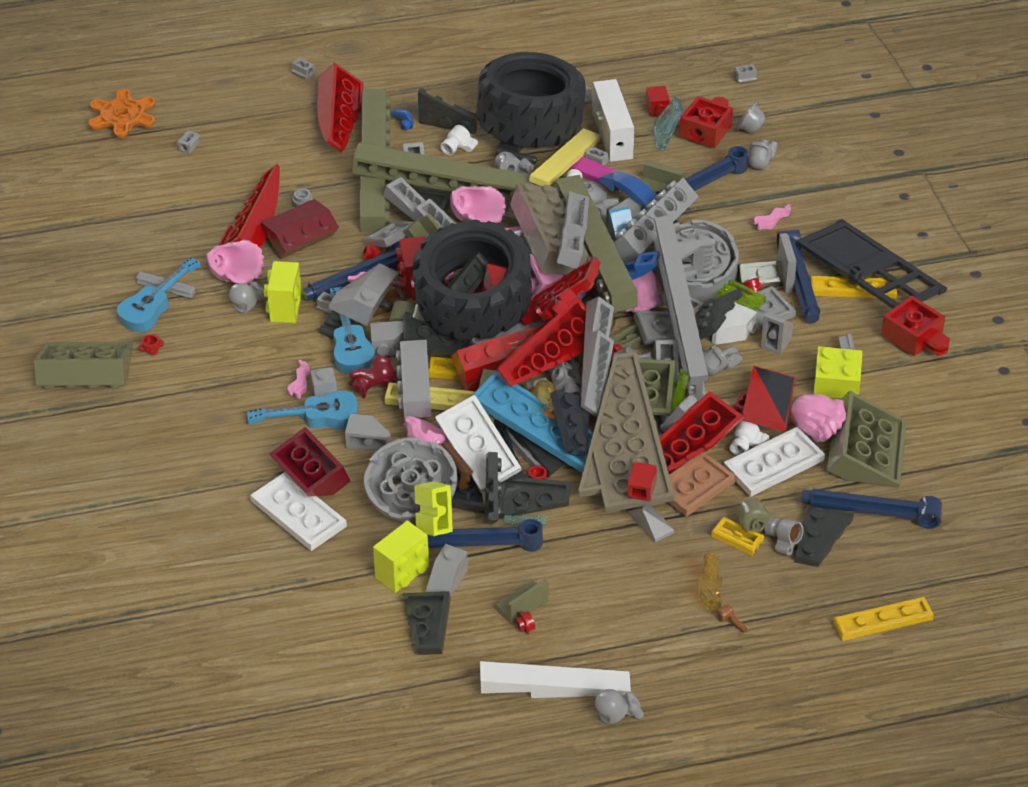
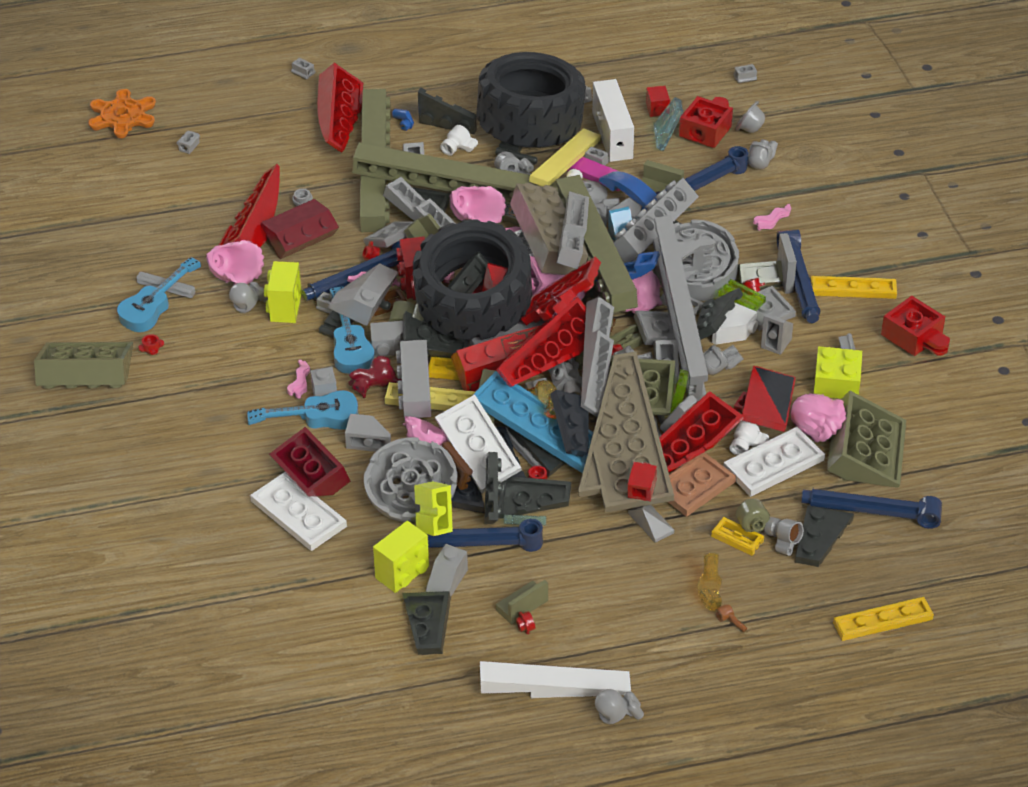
(860, 257): black door -> none

